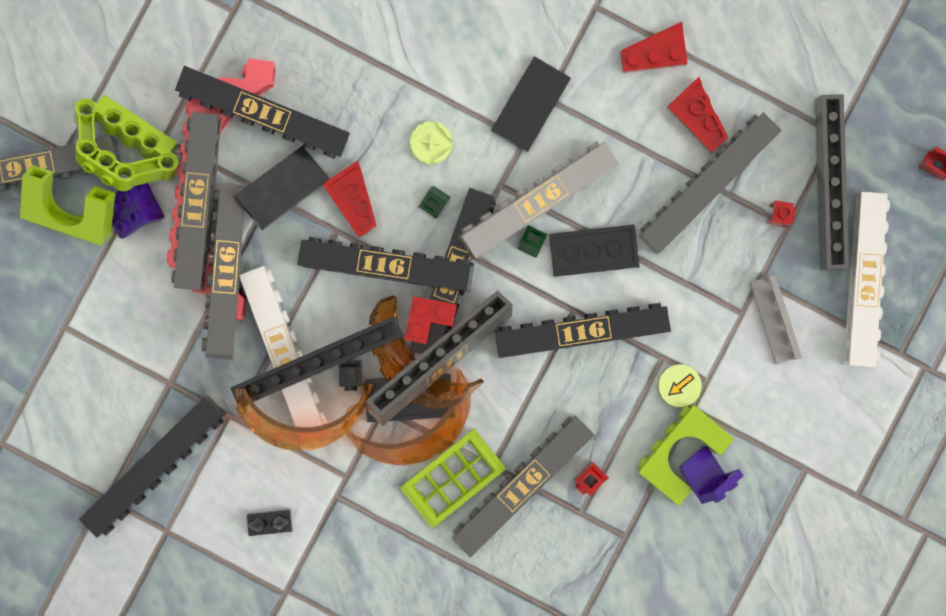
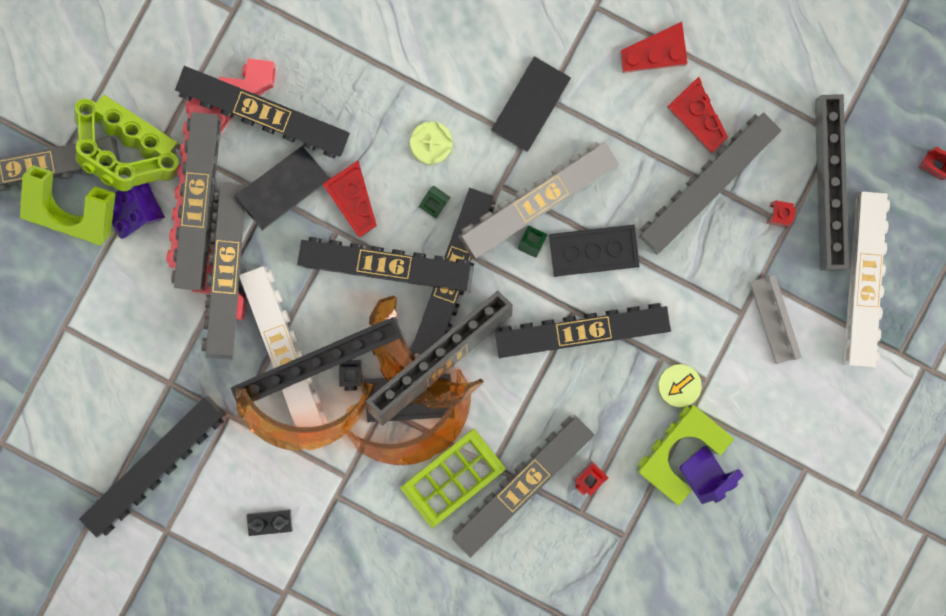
(425, 312): red brick -> none

